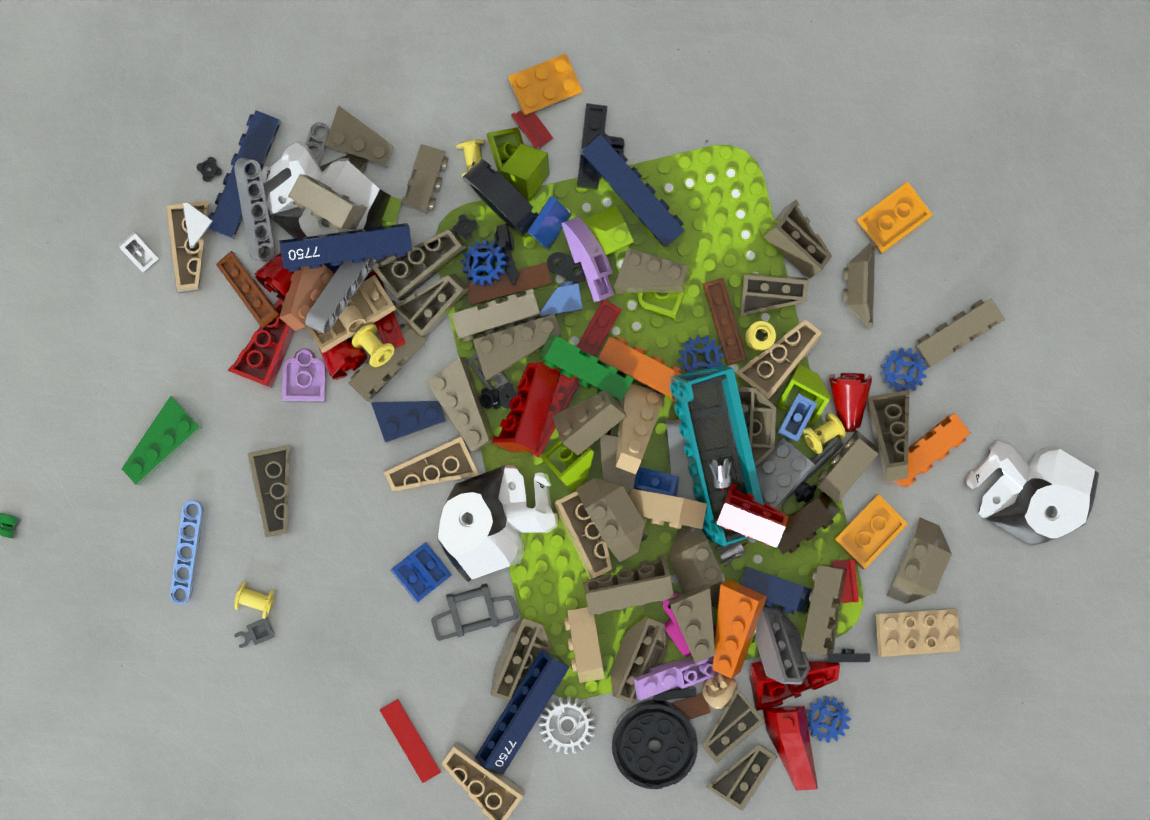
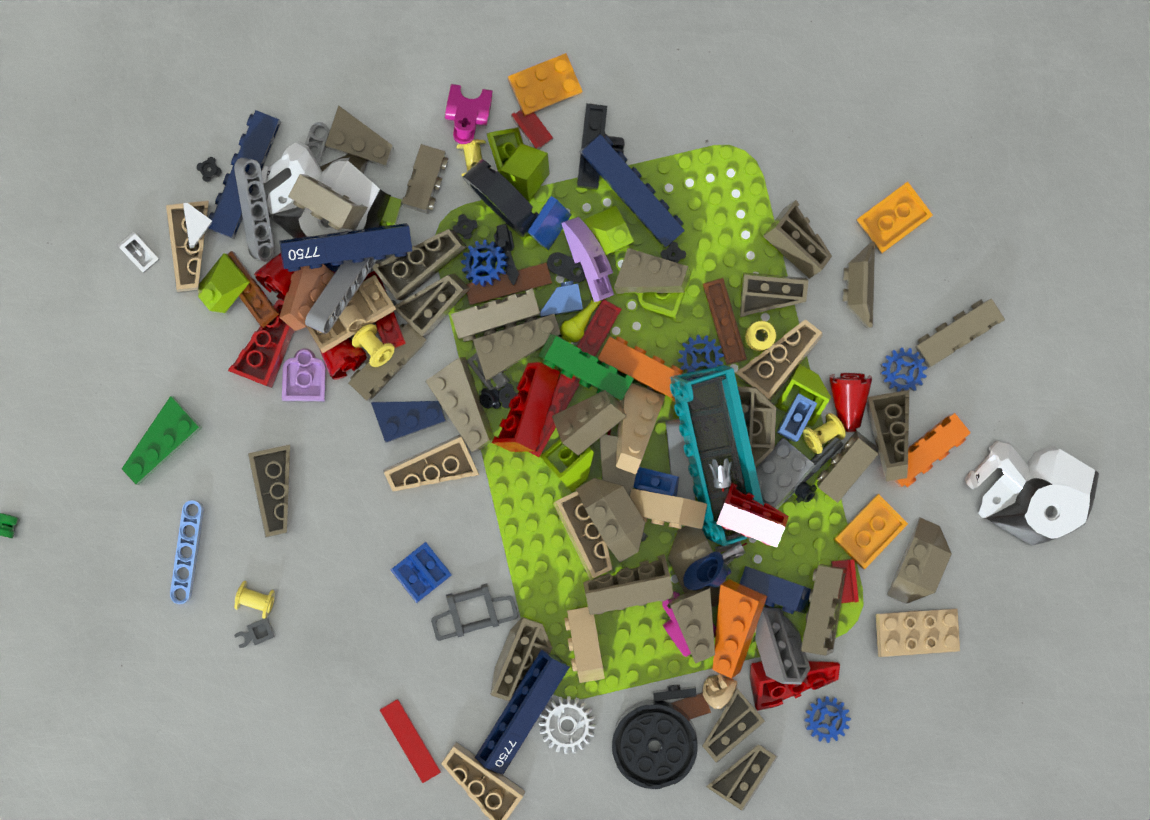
(222, 285): none -> lime slope
(467, 113): none -> dark pink piece
(486, 520): white piece -> none
(573, 329): none -> neon yellow piece
(639, 651): dark tan wedge -> none
(673, 247): none -> black plate
(673, 674): lavender slope -> none
(706, 572): none -> dark blue piece
(792, 741): red wedge -> none
(806, 521): dark brown wedge -> none
(848, 656): black plate -> none

